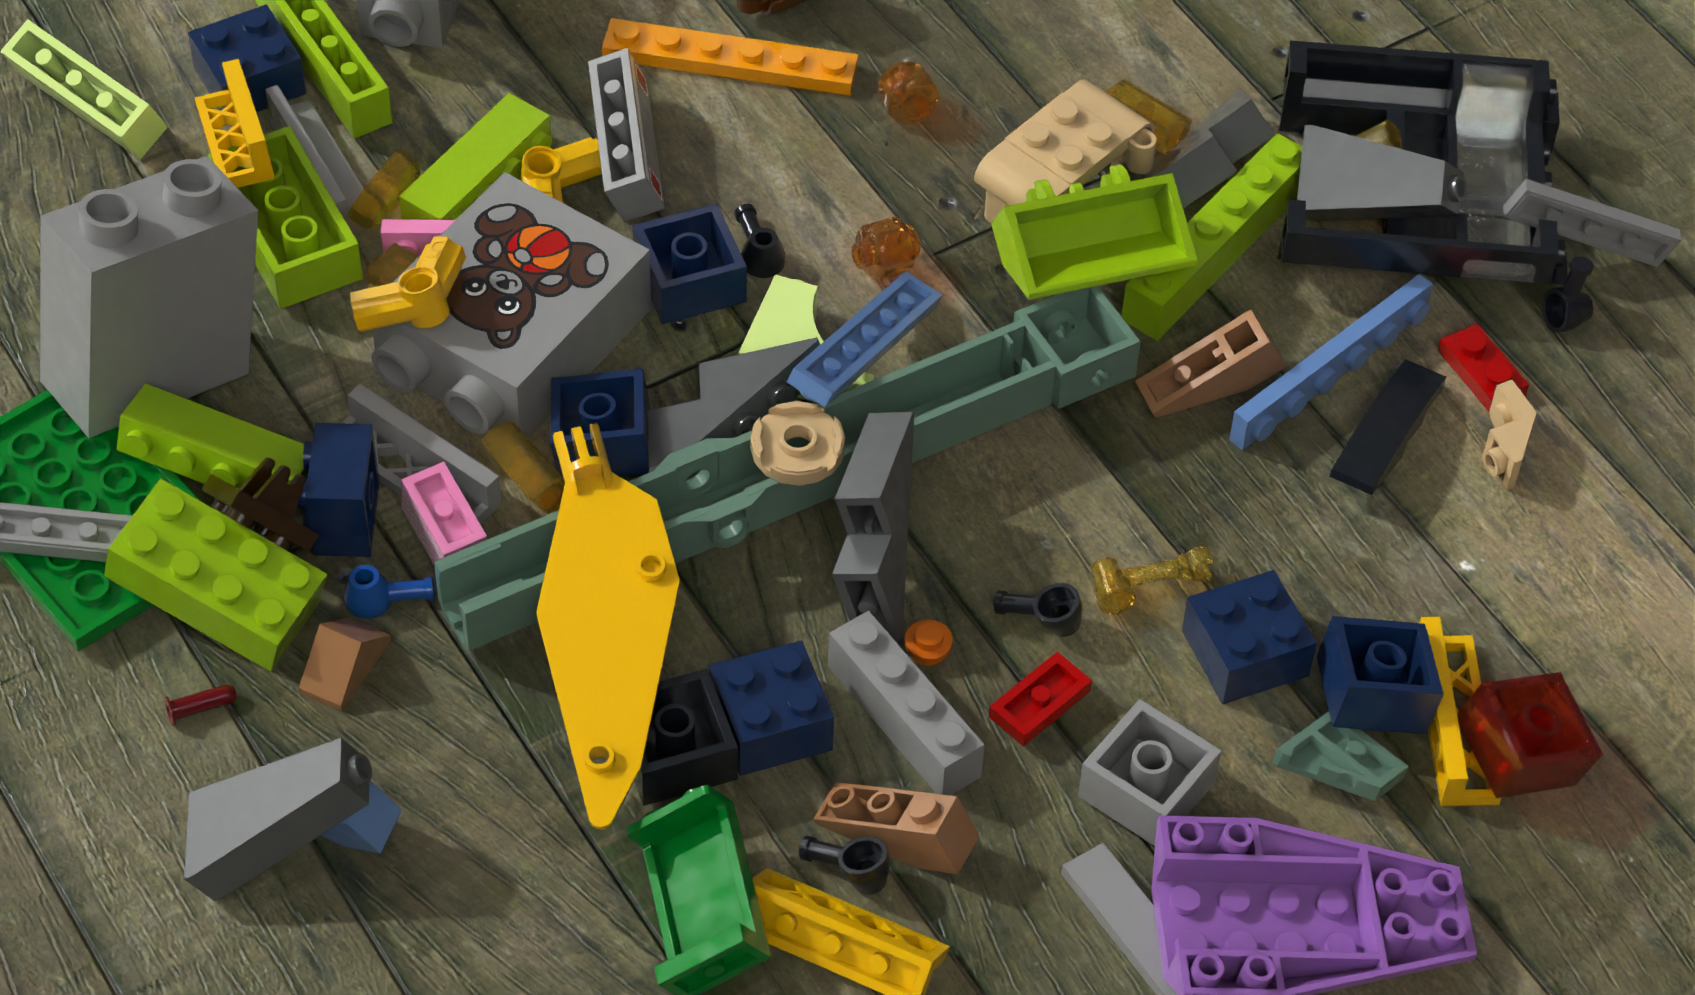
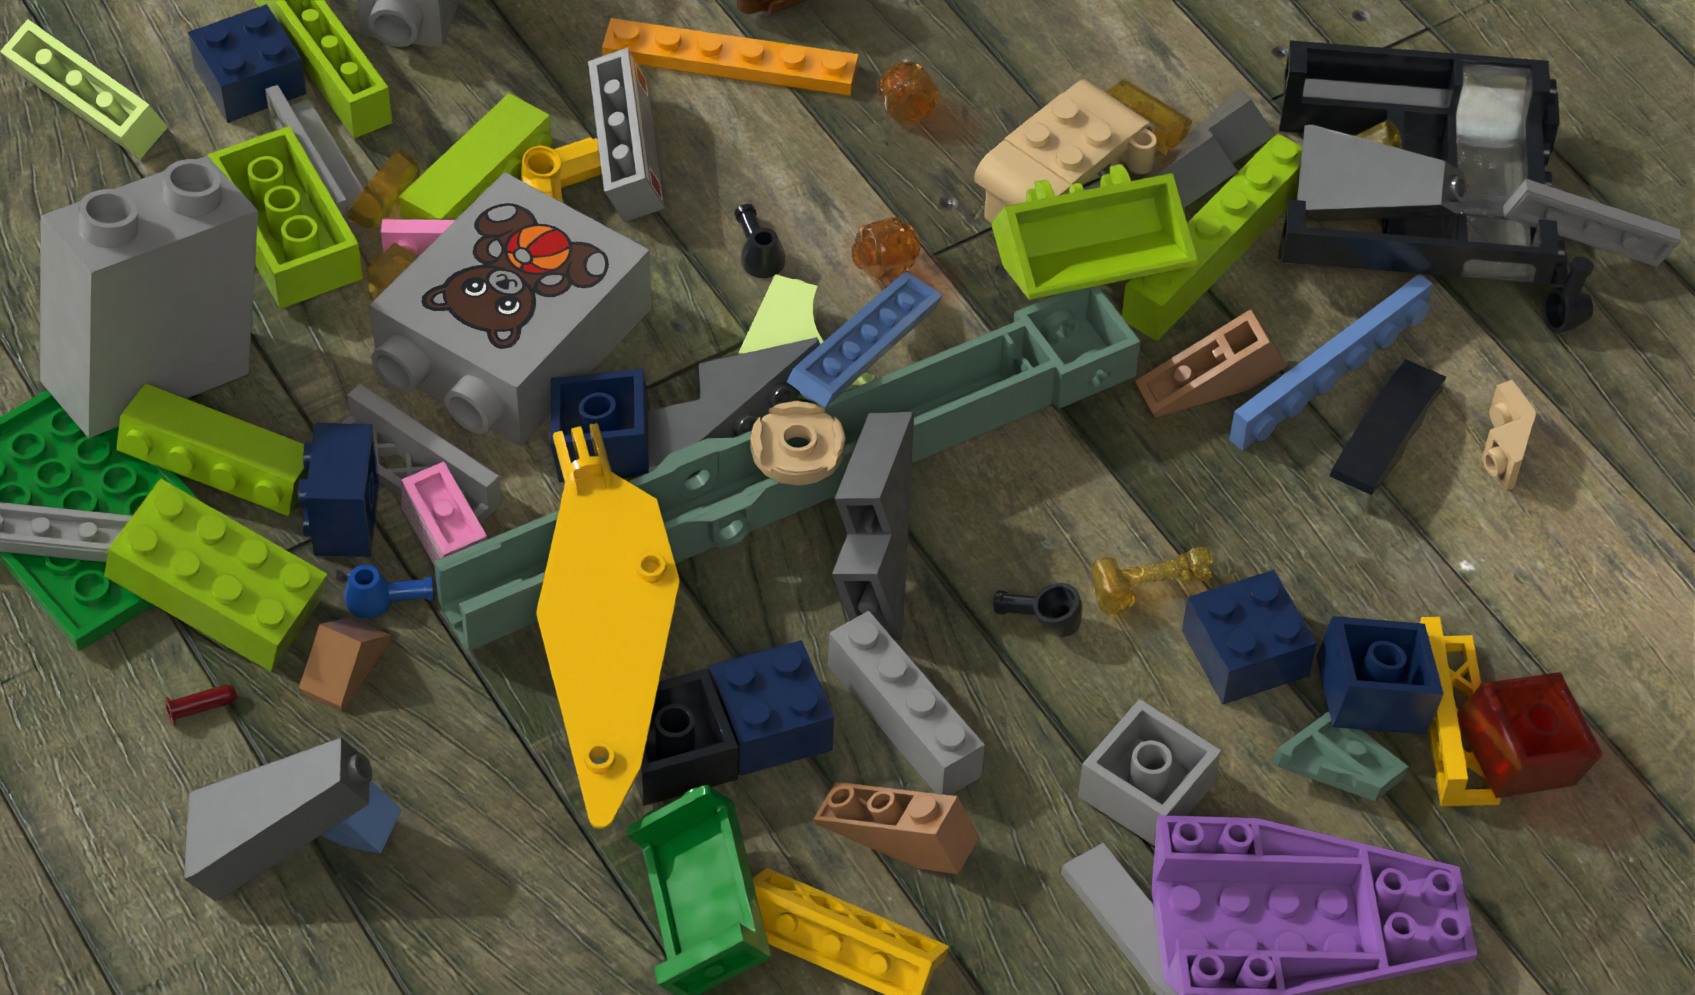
(245, 130): yellow fence -> none
(265, 504): dark brown plate -> none
(417, 295): yellow piece -> none
(525, 465): clear yellow brick -> none
(692, 263): dark blue brick -> none
(861, 861): black bar -> none
(928, 642): orange plate -> none
(1040, 698): red plate -> none
(1479, 363): red plate -> none

